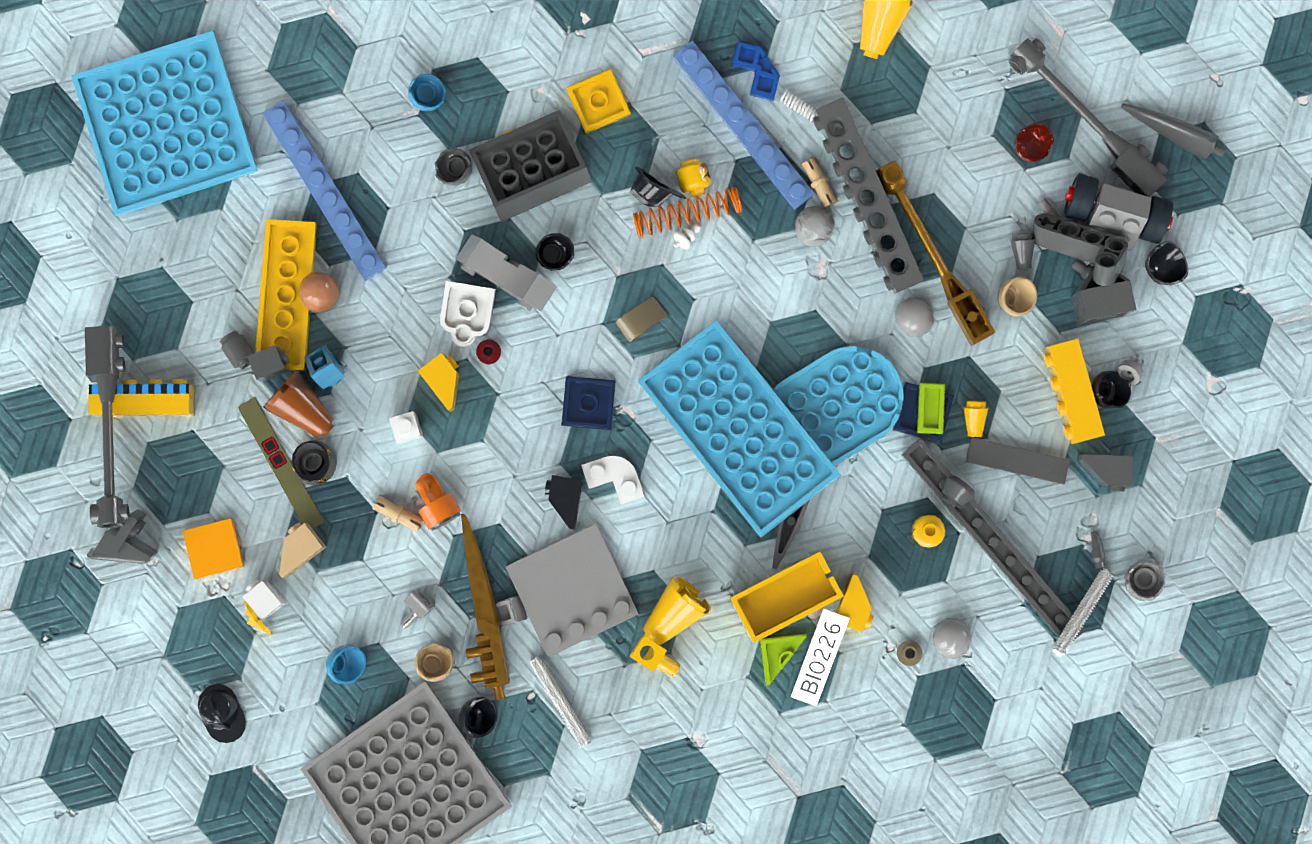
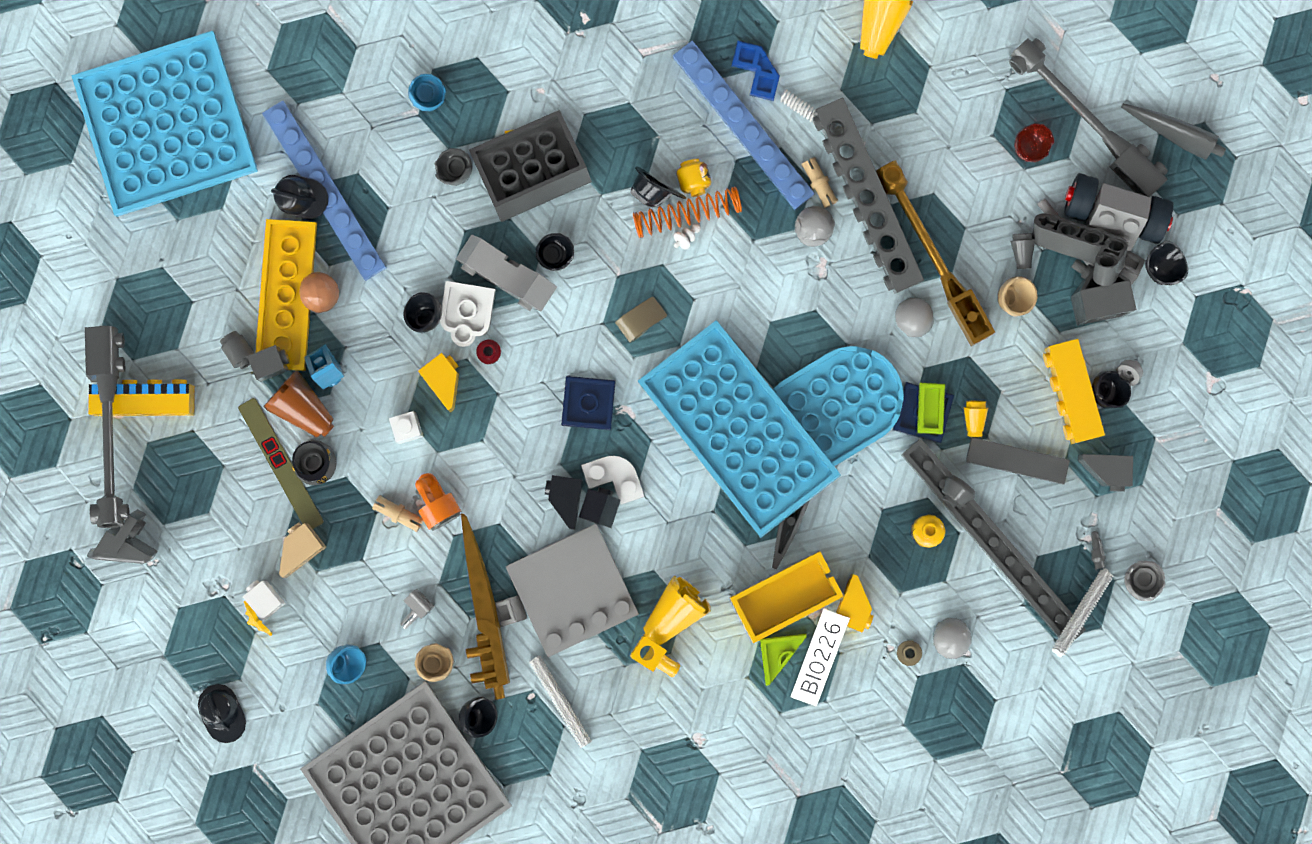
(213, 548): light orange tile -> none
(300, 196): none -> black piece
(422, 312): none -> black piece
(598, 101): yellow tile -> none
(600, 507): none -> black brick
(1132, 266): none -> light grey slope

